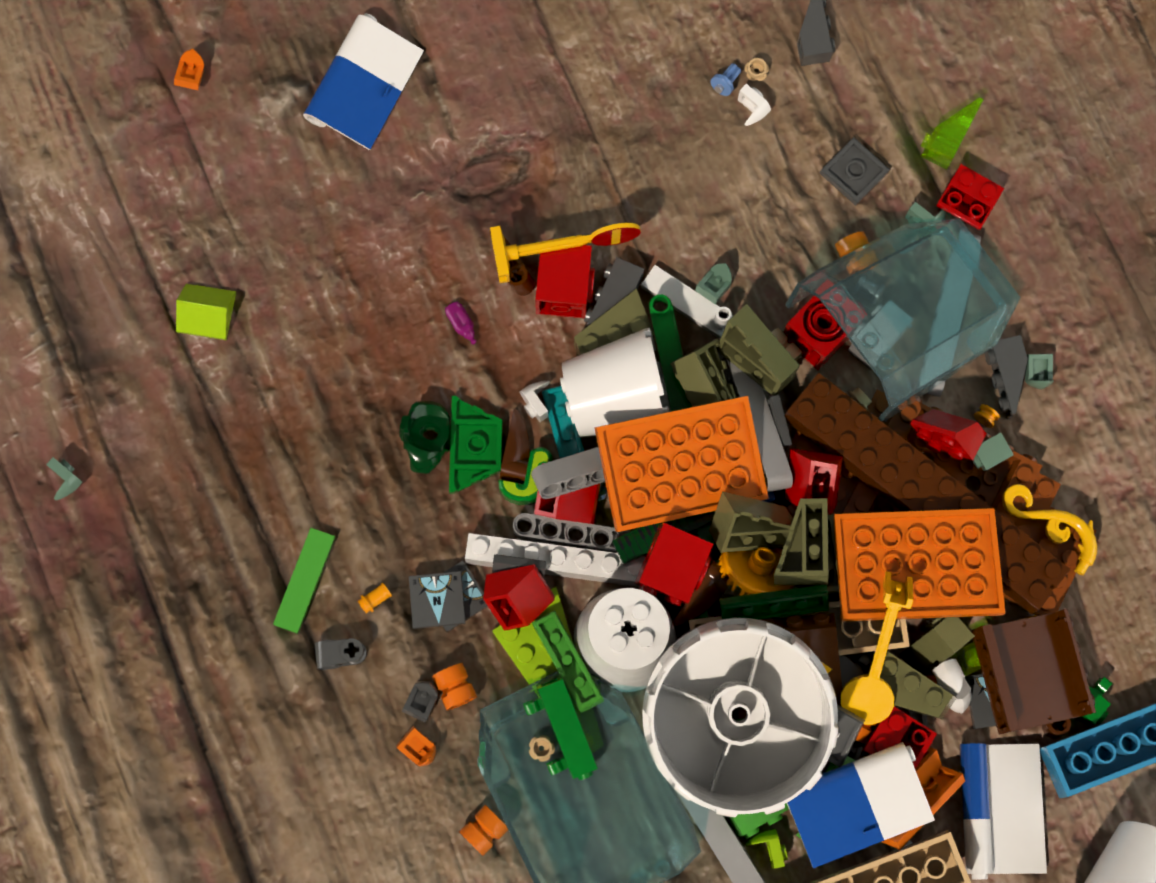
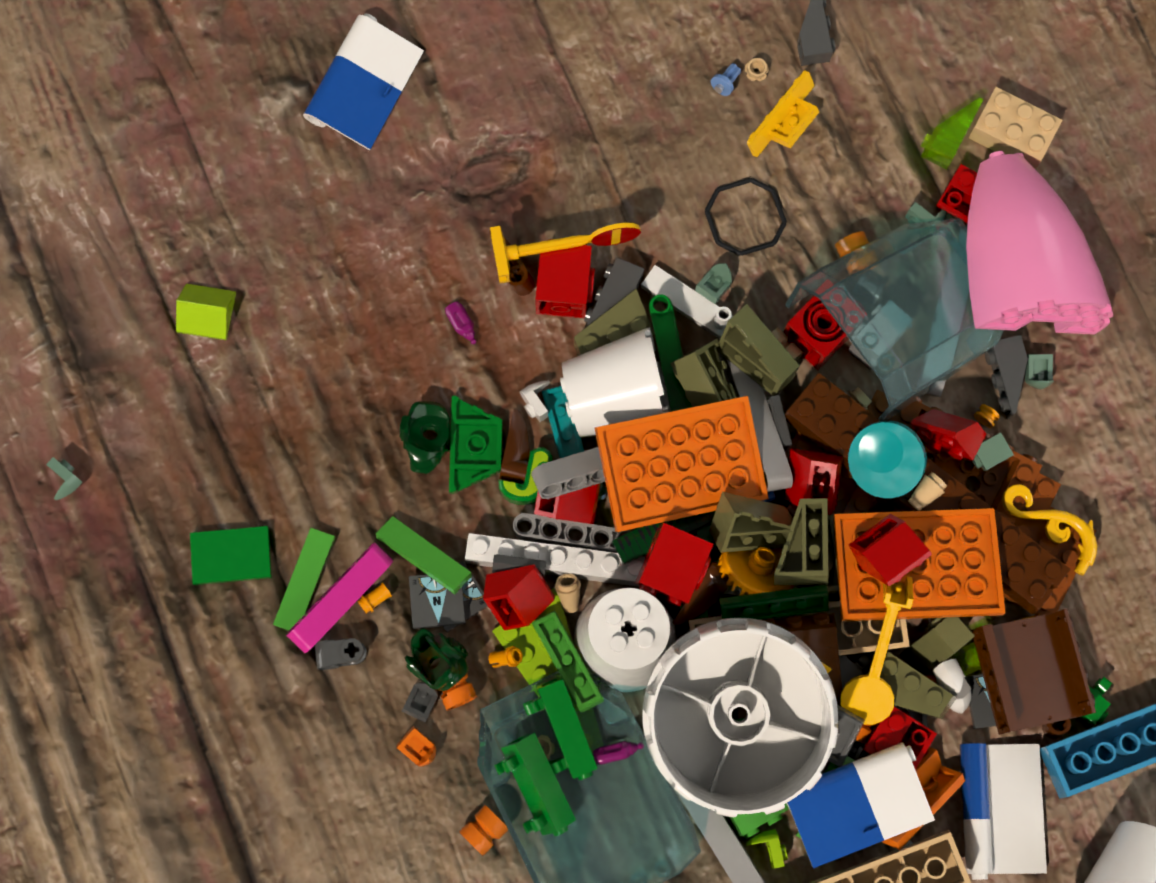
(189, 70): orange plate -> none
(230, 555): none -> green tile
(339, 598): none -> dark pink beam
(423, 555): none -> bright green tile
(428, 648): none -> dark green piece
(511, 656): none -> light orange pin
(538, 786): none -> green brick
(568, 592): none -> tan cone
(615, 752): none -> magenta piece
(753, 249): none -> black piece
(754, 101): white plate -> none
(787, 118): none -> yellow bracket
(854, 171): dark grey tile -> none
(887, 459): none -> teal piece
(889, 550): none -> red slope
(927, 491): none -> tan cone
(1015, 127): none -> tan brick
(1029, 254): none -> bright pink panel

